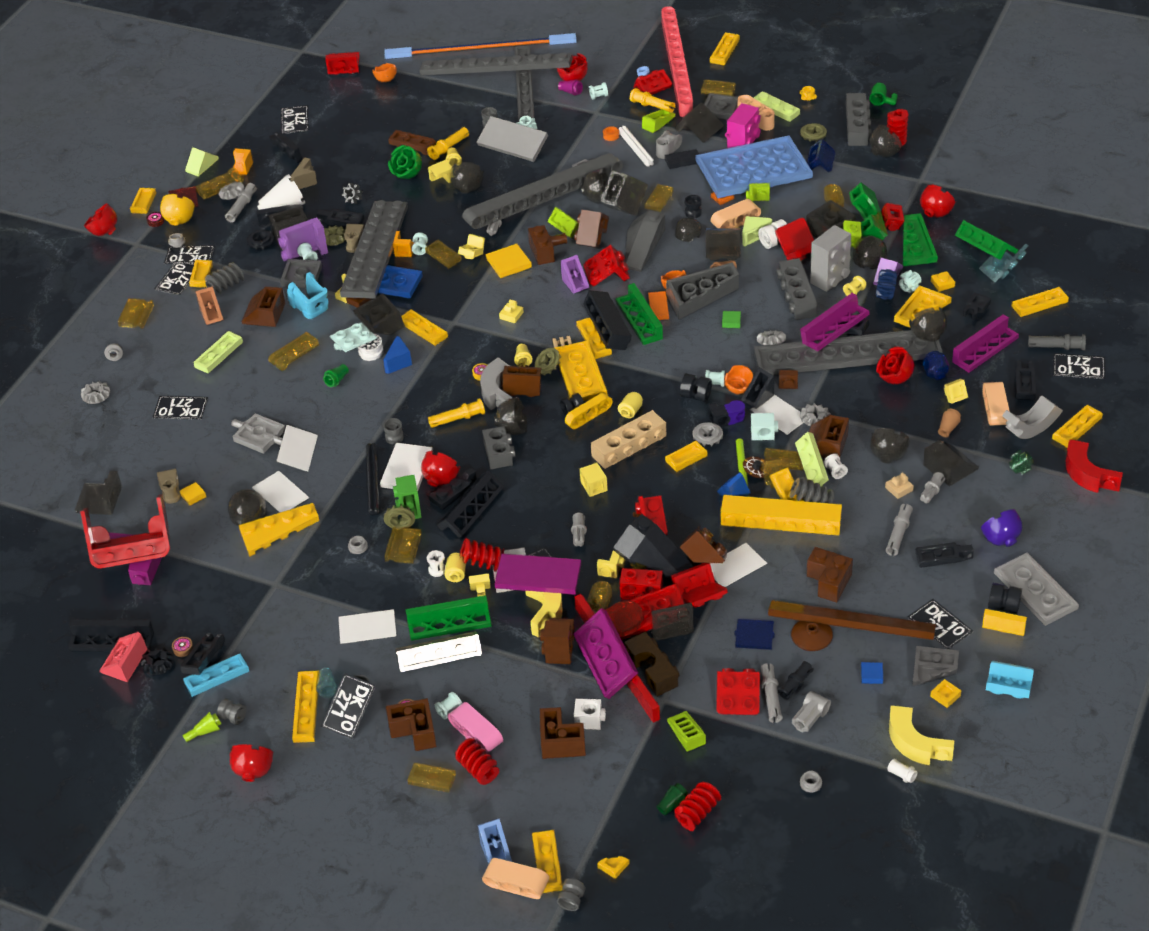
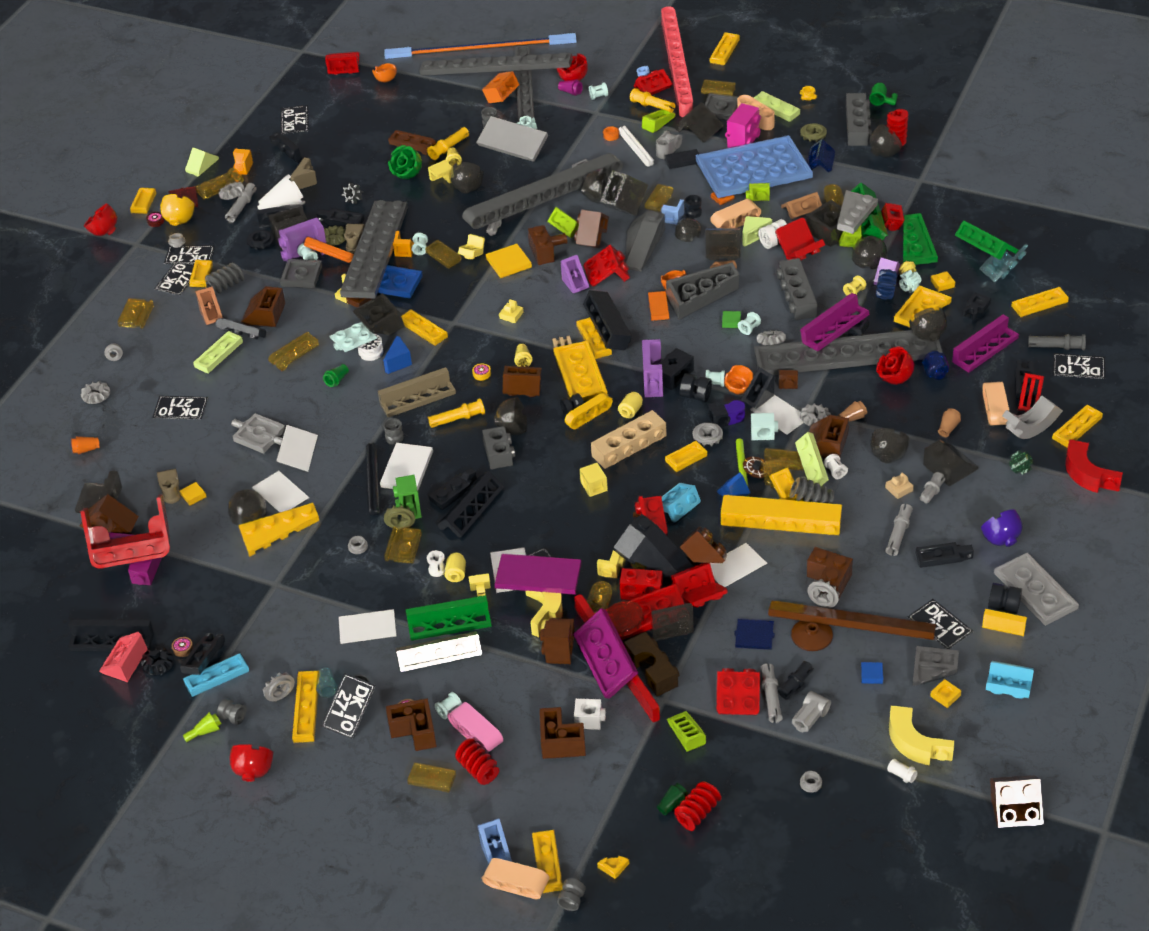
(84, 444): none -> orange cone
(112, 516): none -> reddish brown brick
(239, 328): none -> hinge
(286, 684): none -> light grey gear
(314, 291): medium azure piece -> none
(328, 249): none -> orange axle
(414, 390): none -> dark tan fence
(438, 469): red cylinder -> none
(481, 553): red piece -> none
(491, 381): light grey arch -> none
(500, 87): none -> orange brick
(544, 356): olive gear -> none
(578, 529): light grey axle -> none
(645, 315): green fence -> none
(652, 373): none -> medium lavender panel
(672, 213): none -> light blue panel
(675, 366): none -> black brick
(680, 500): none -> medium azure bracket
(749, 323): none -> light aqua bush
(802, 205): none -> medium nougat panel
(823, 599): none -> light grey gear
(830, 258): light grey brick -> none
(854, 411): none -> medium nougat cone
(855, 211): none -> light grey wing
(906, 266): none -> light yellow plate
(935, 202): red cylinder -> none
(955, 391): light yellow tile -> none
(1017, 800): none -> slope
(1026, 408): none -> red tile

